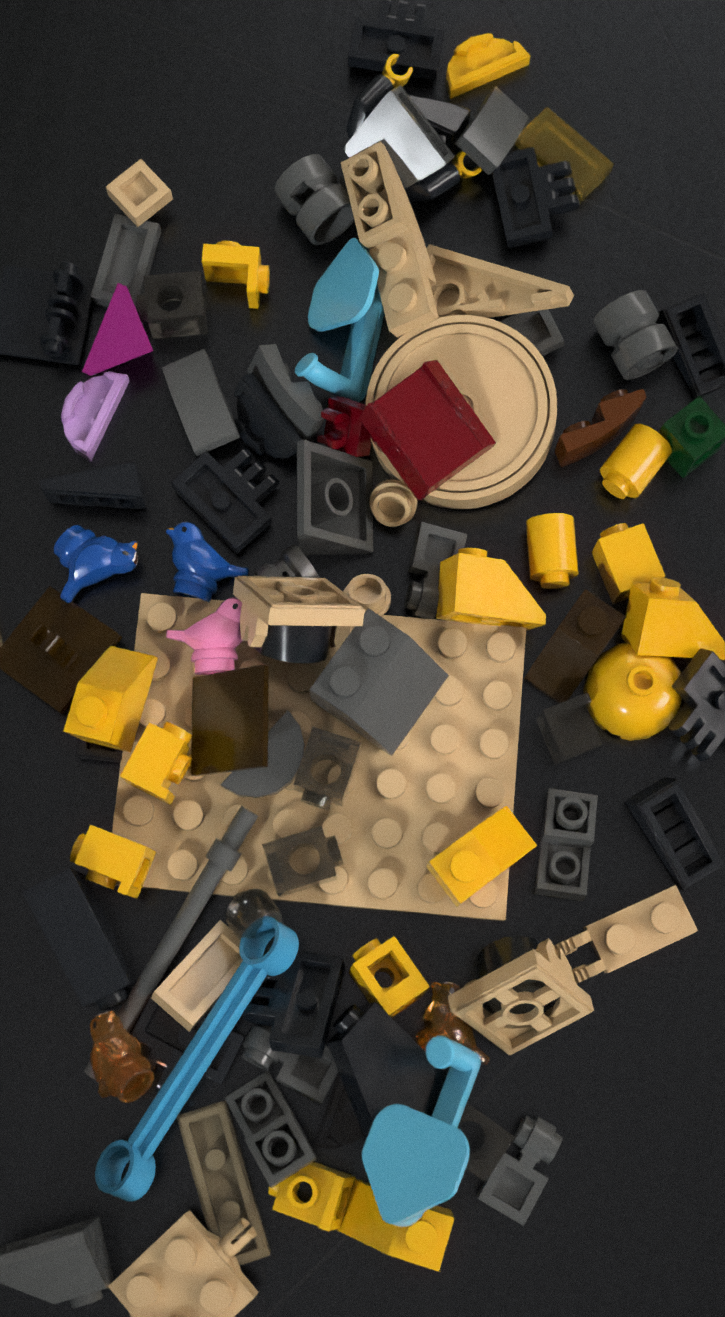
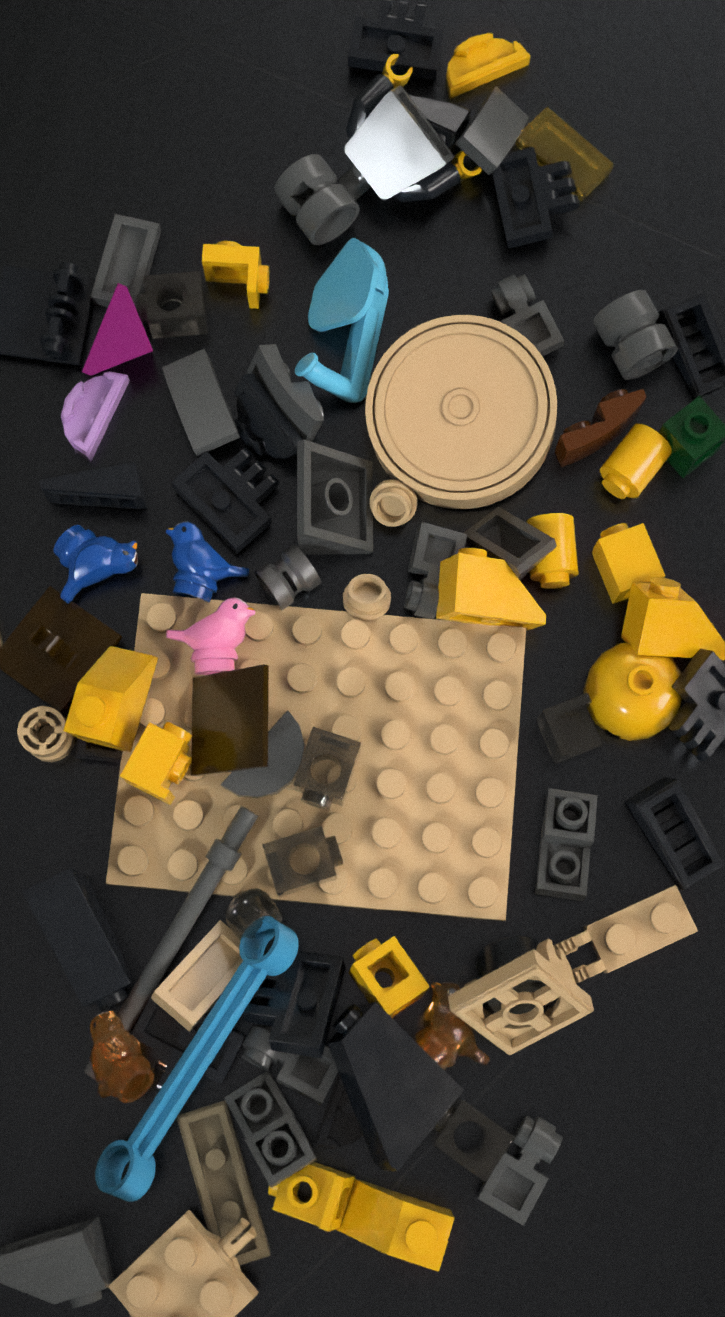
(51, 741): none -> tan wheel
(112, 860): yellow brick -> none
(139, 192): tan tile -> none
(295, 616): tan piece -> none
(344, 428): dark red tile -> none
(378, 682): dark grey slope -> none
(393, 239): tan slope -> none
(418, 1157): medium azure piece -> none
(426, 429): dark red slope -> none
(480, 855): yellow slope -> none
(487, 289): tan wing -> none
(510, 540): none -> dark grey slope
(574, 647): dark brown slope -> none

